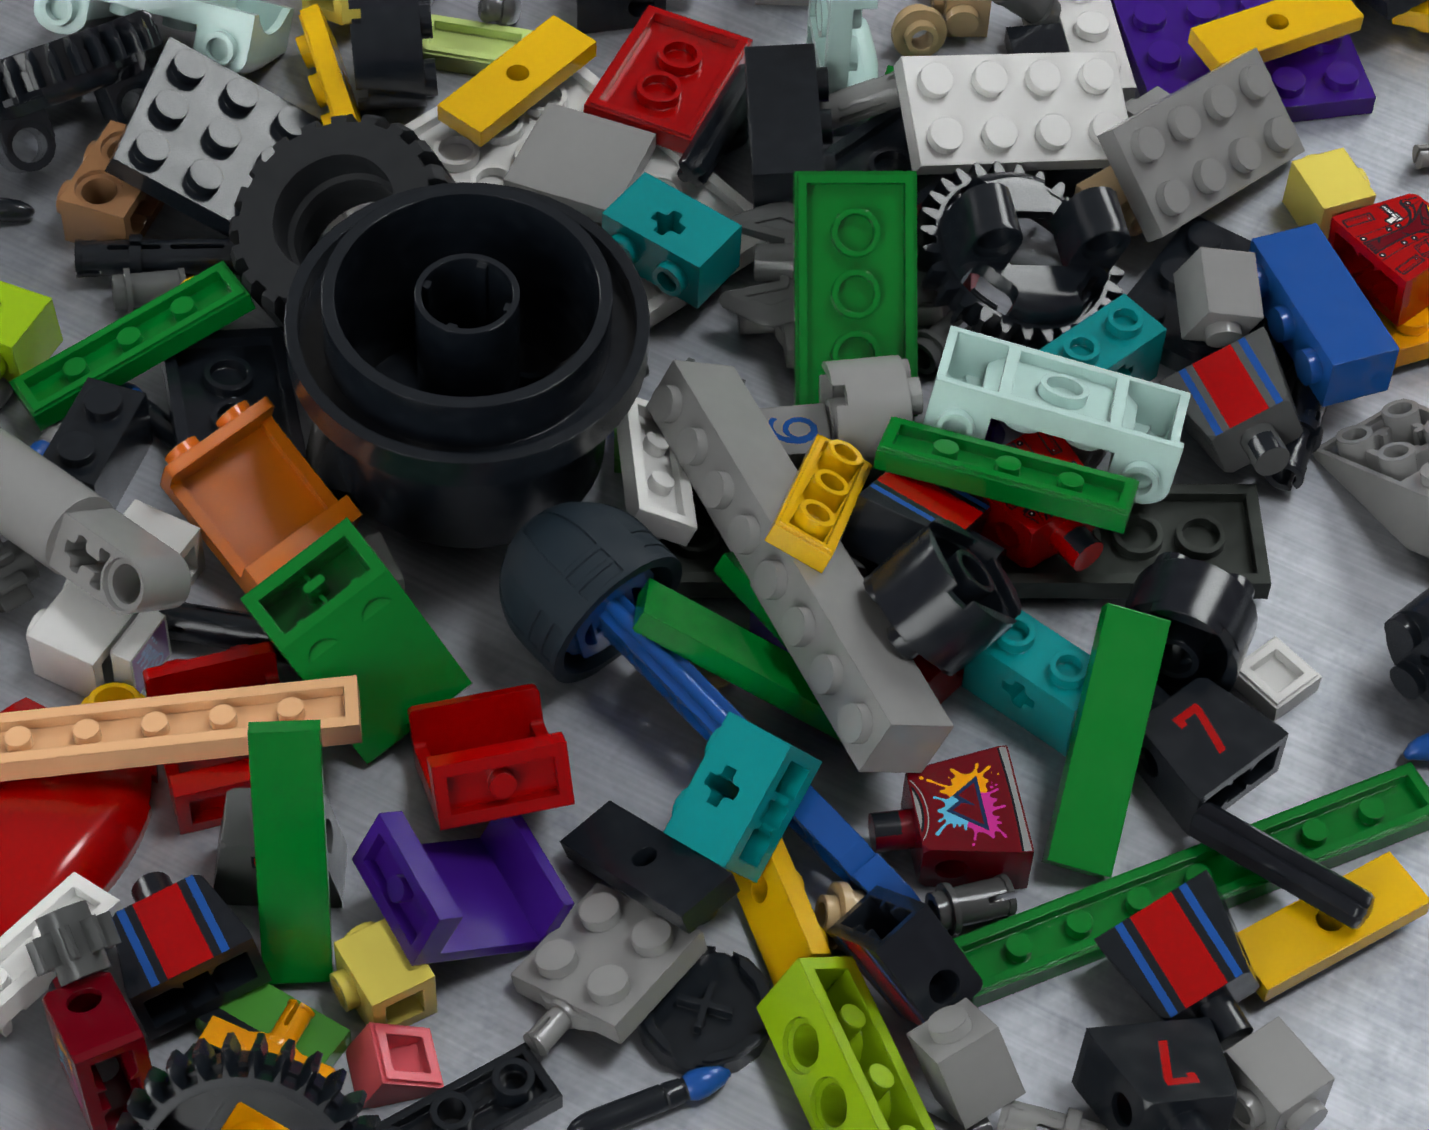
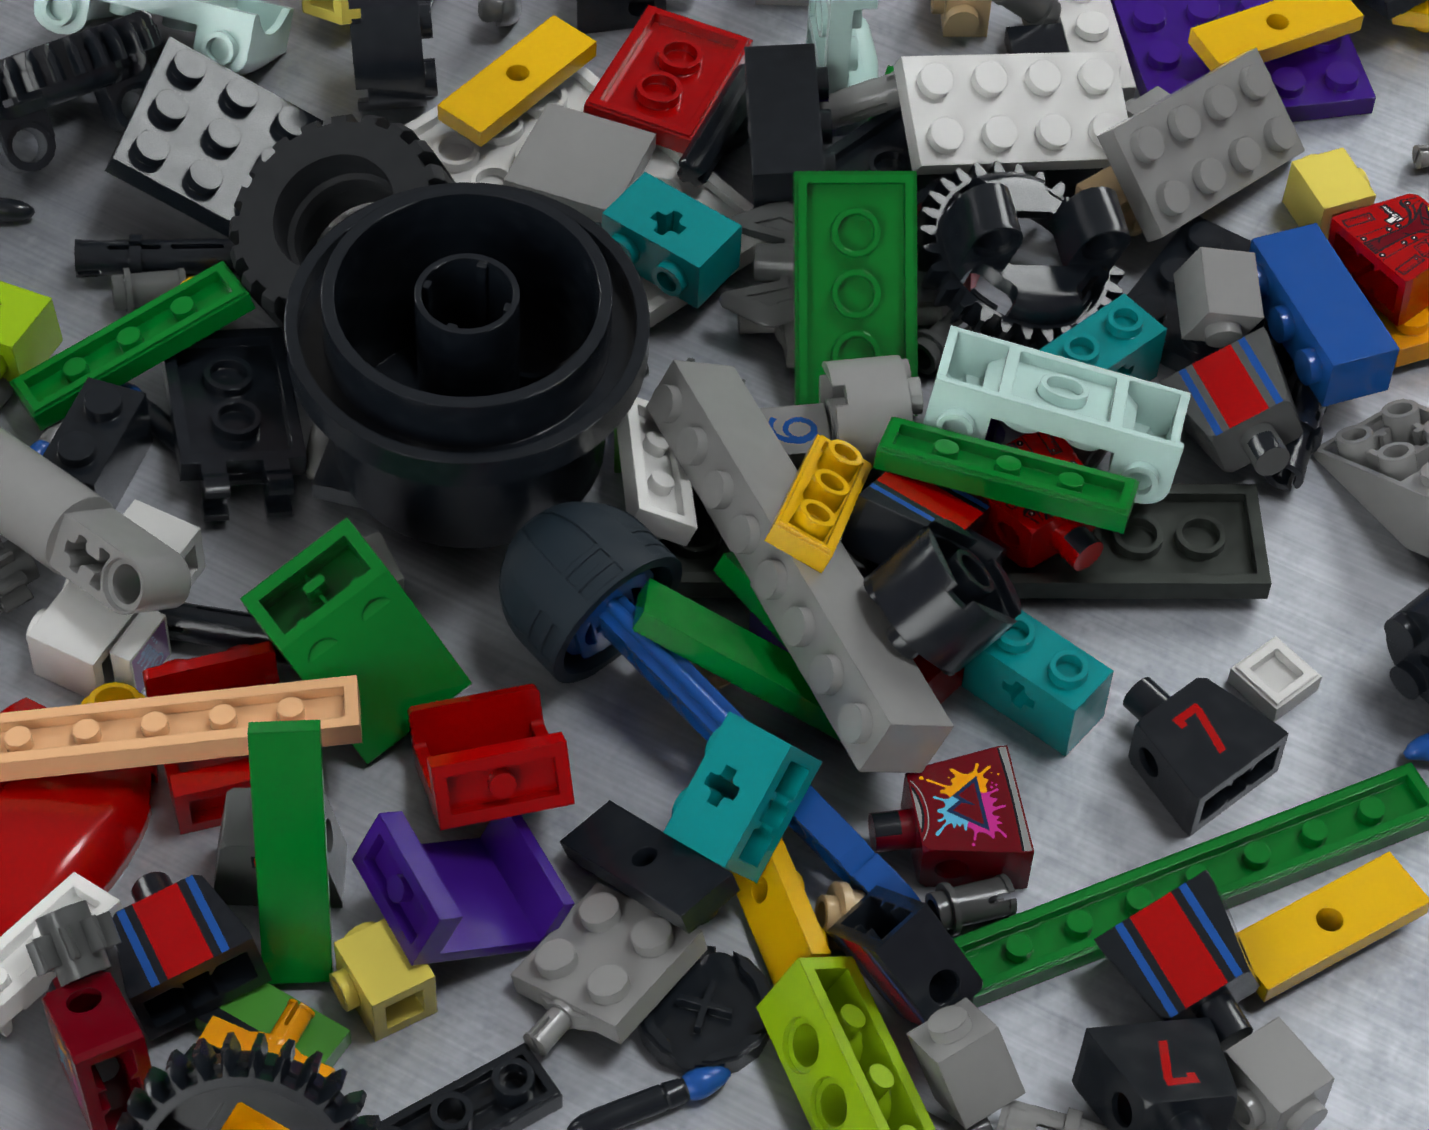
(99, 204): medium nougat brick -> none
(252, 493): orange panel -> none
(321, 51): yellow tile -> none
(393, 1064): coral slope -> none
(468, 44): yellowish green tile -> none
(915, 19): tan plate -> none
(1106, 741): green tile -> none
(1208, 614): black brick -> none
(1282, 865): black axle -> none

